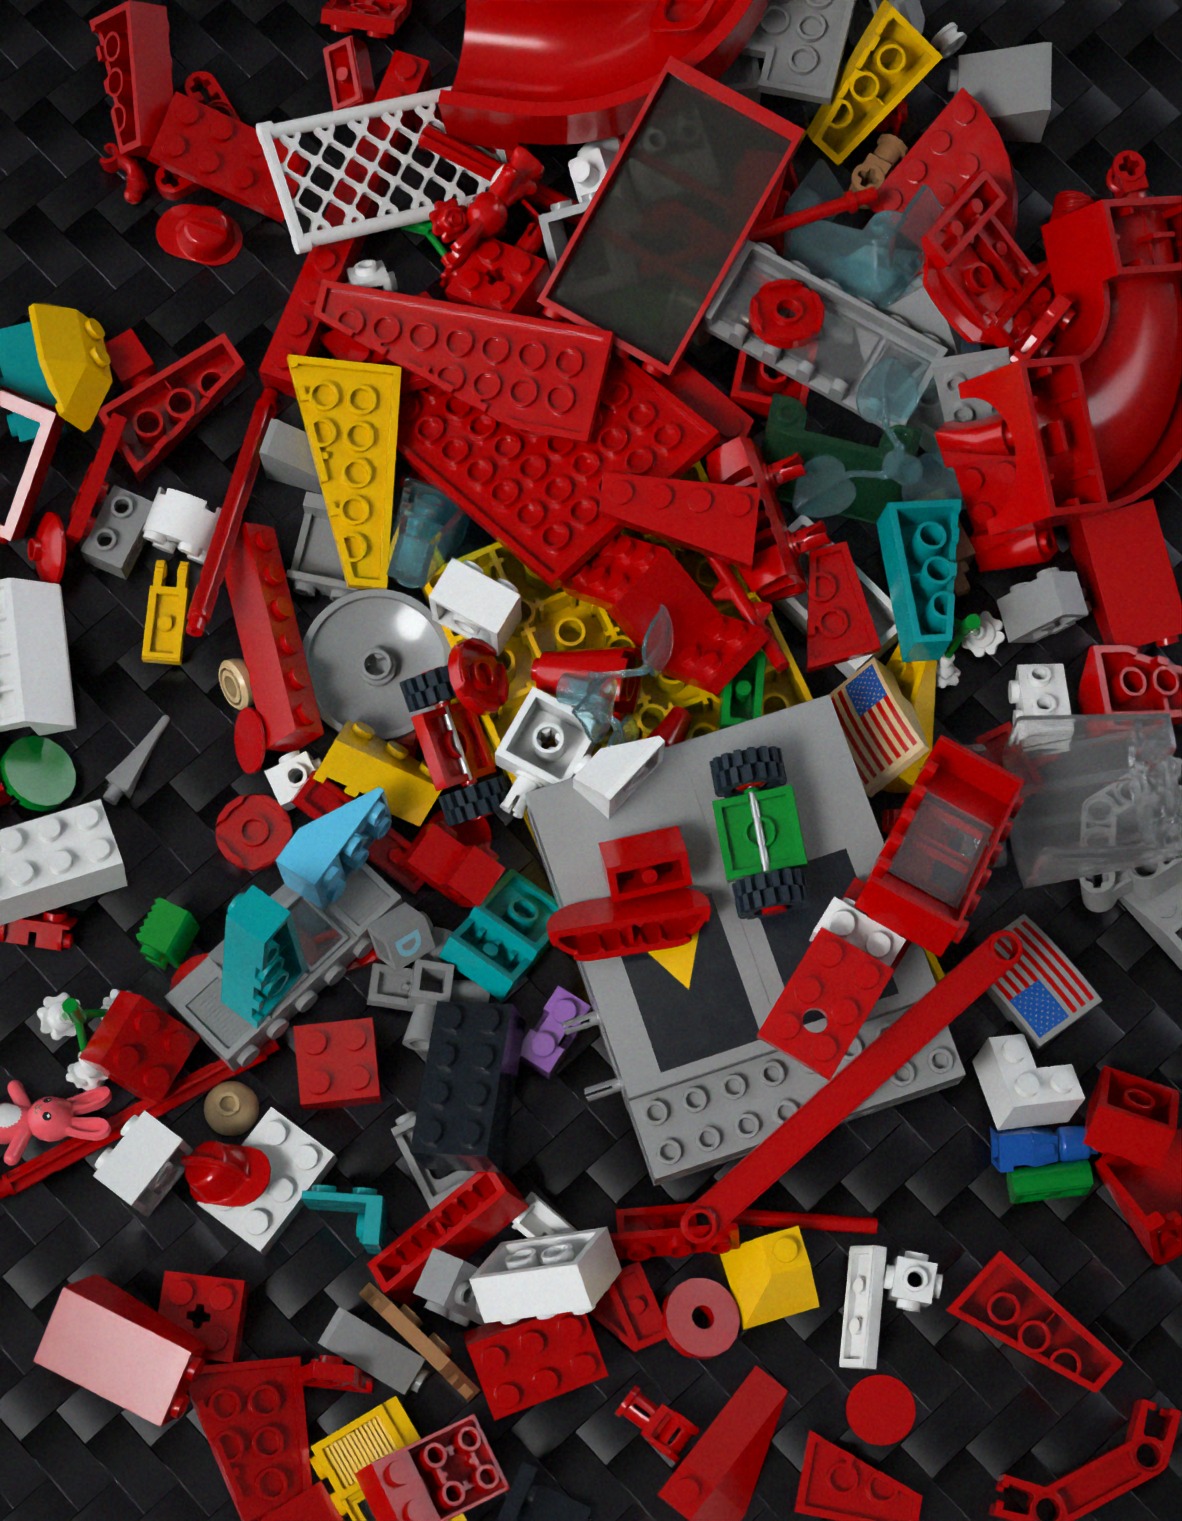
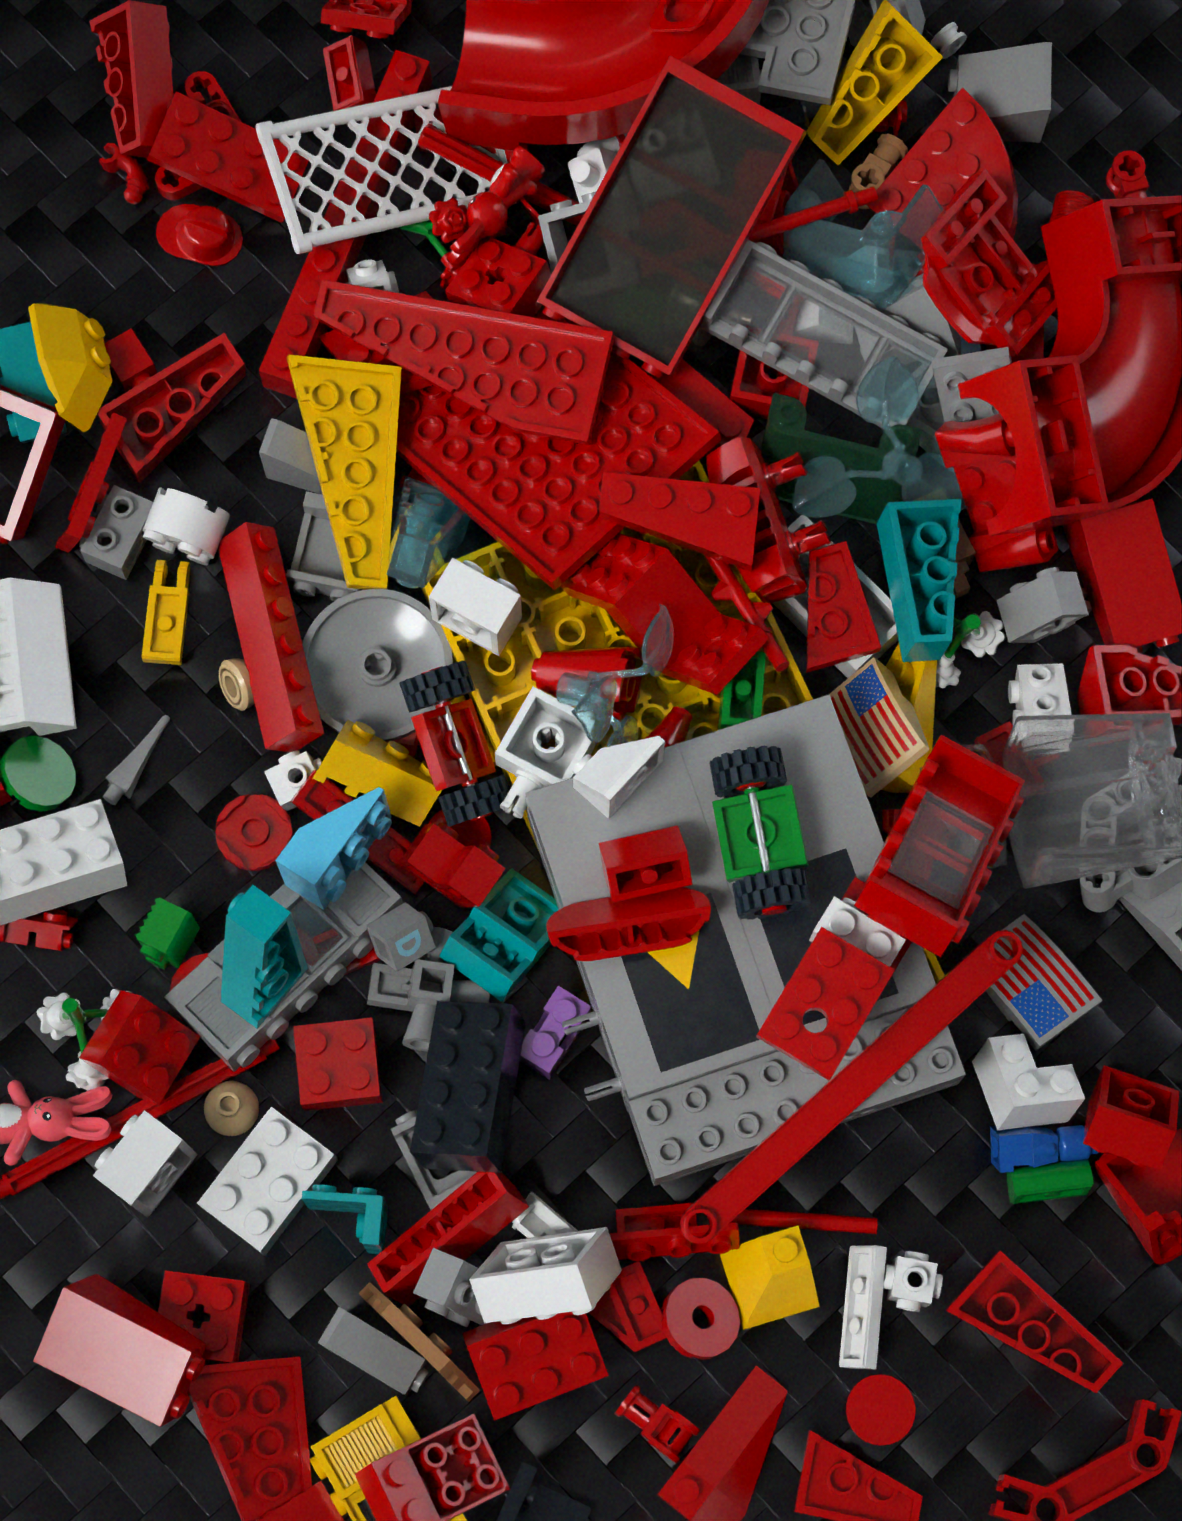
(49, 548): red dish -> none
(226, 1173): red piece -> none
(231, 515): red piece -> none
(250, 740): red piece -> none
(332, 1374): red wing -> none
(477, 676): red tile -> none
(782, 331): red tile -> none
(1056, 317): red wing -> none

